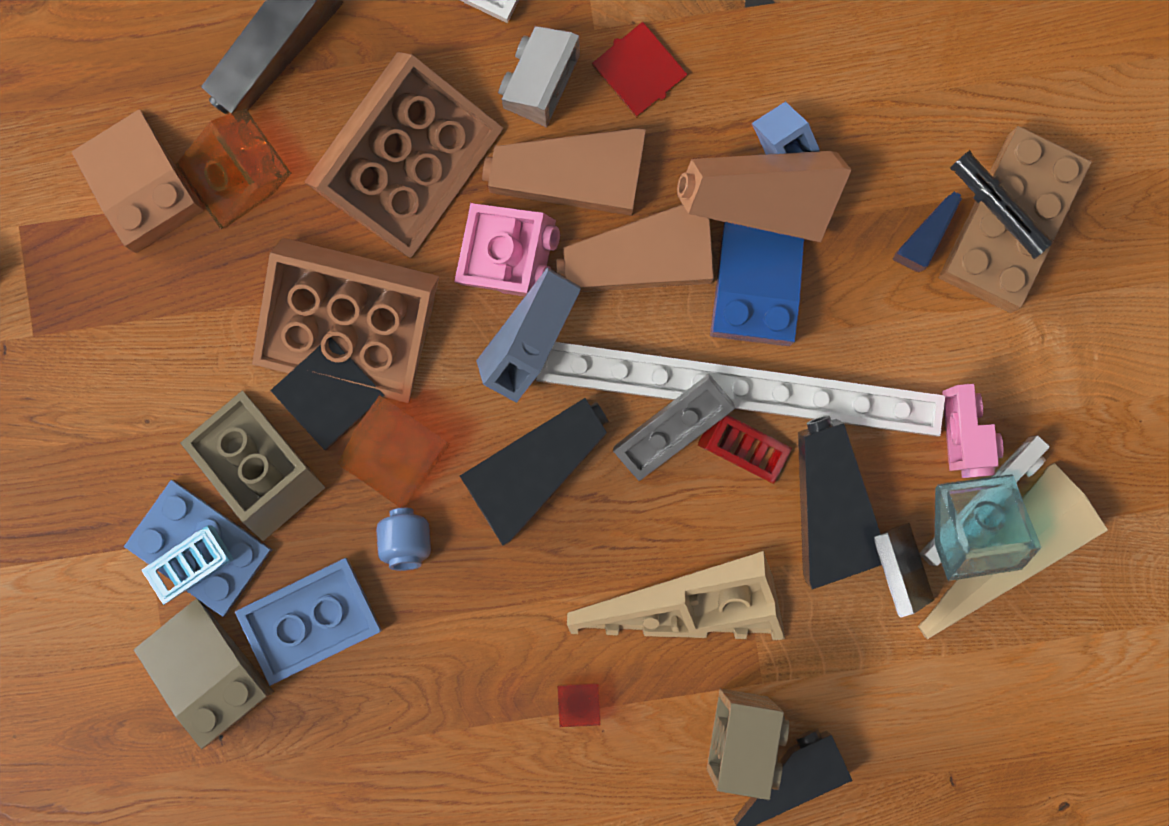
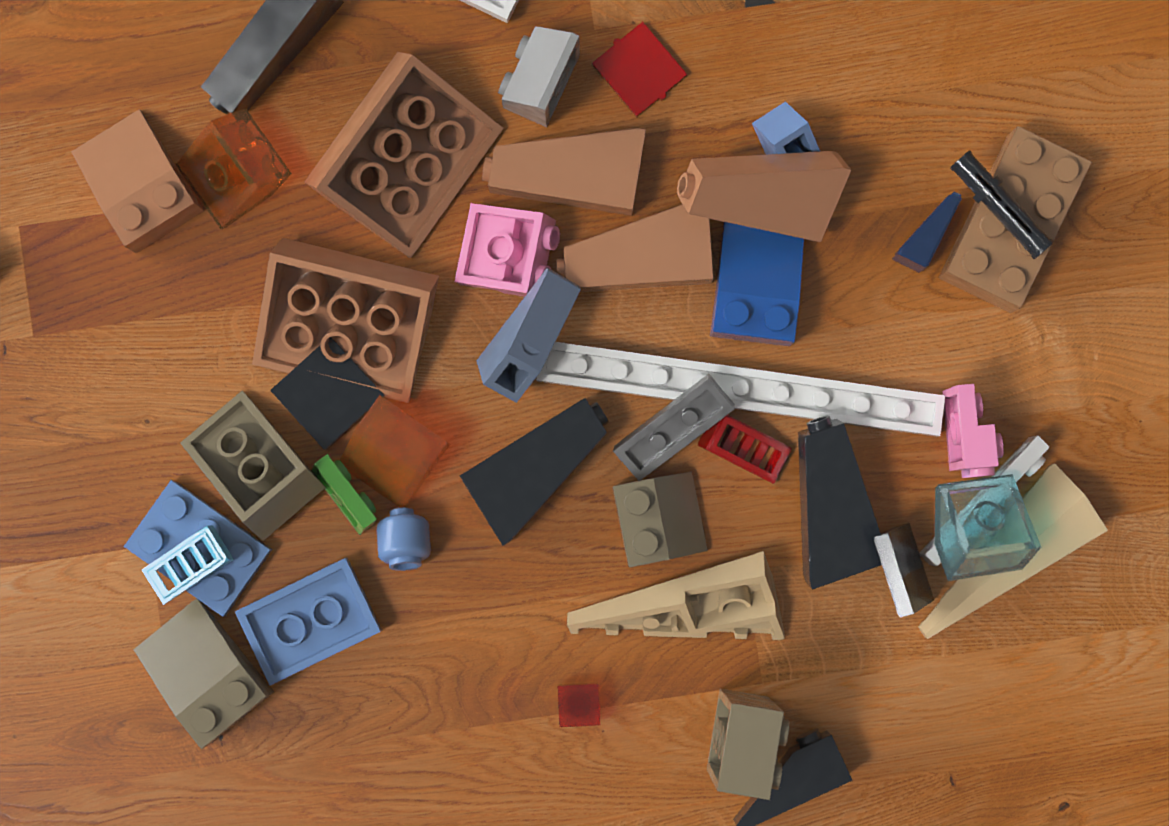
(354, 506): none -> bright green plate
(659, 519): none -> dark tan slope

